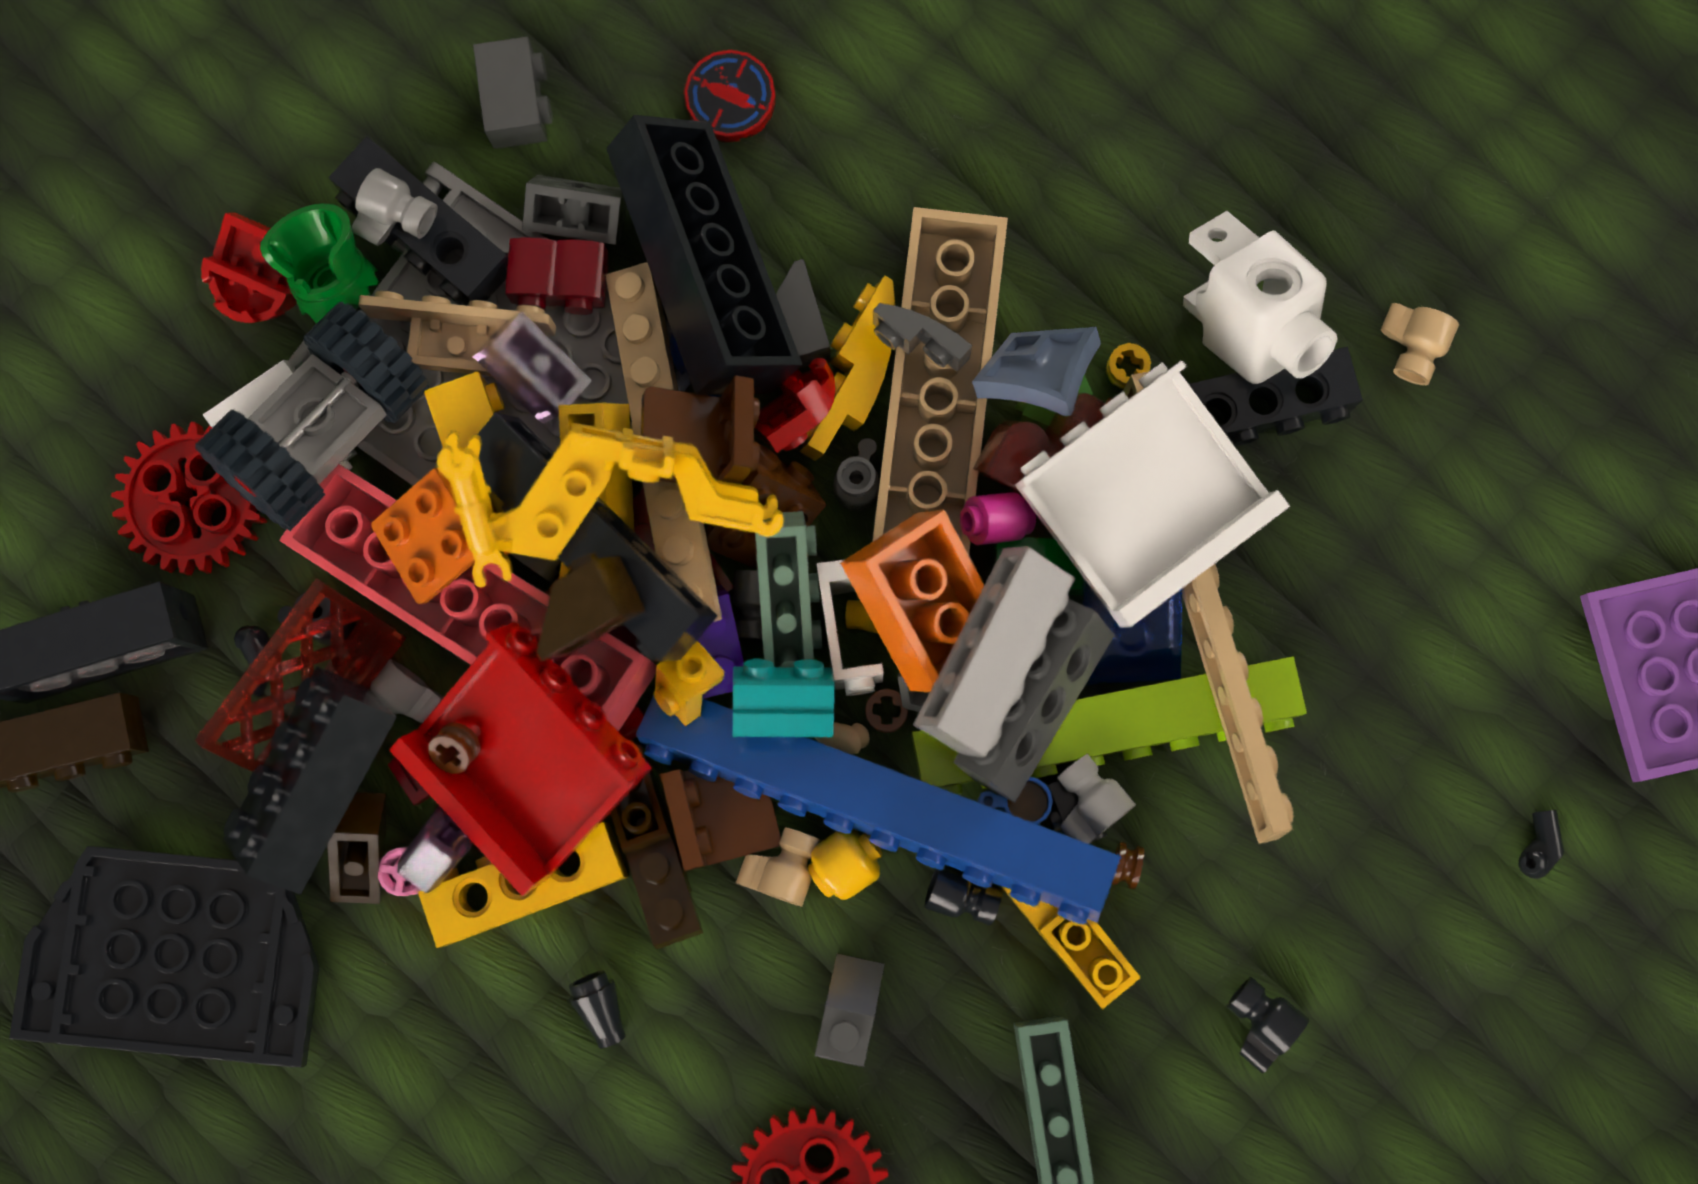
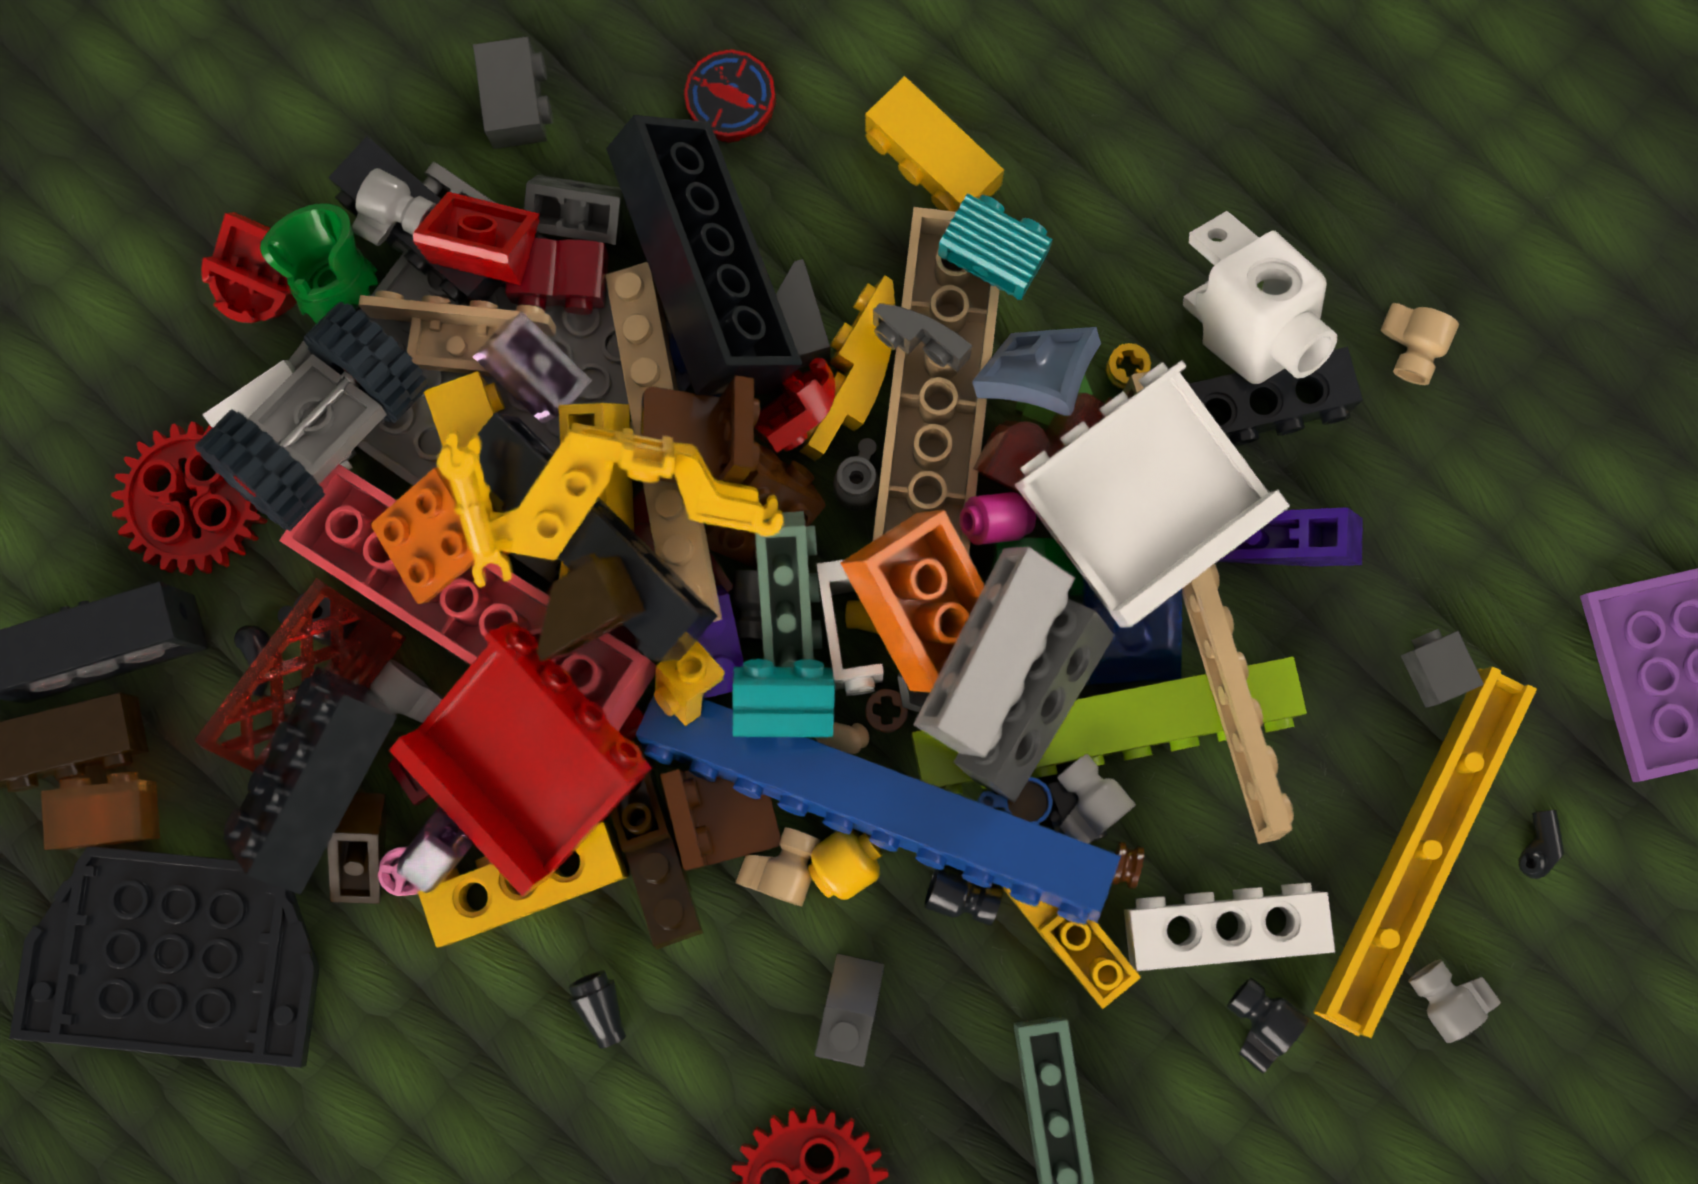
(100, 813): none -> clear orange brick
(448, 758): reddish brown bush -> none
(478, 237): none -> red slope
(930, 147): none -> yellow brick
(995, 245): none -> teal brick
(1304, 539): none -> dark purple slope
(1306, 928): none -> white brick
(1424, 853): none -> yellow tile
(1441, 667): none -> dark grey brick
(1453, 1008): none -> light grey piece

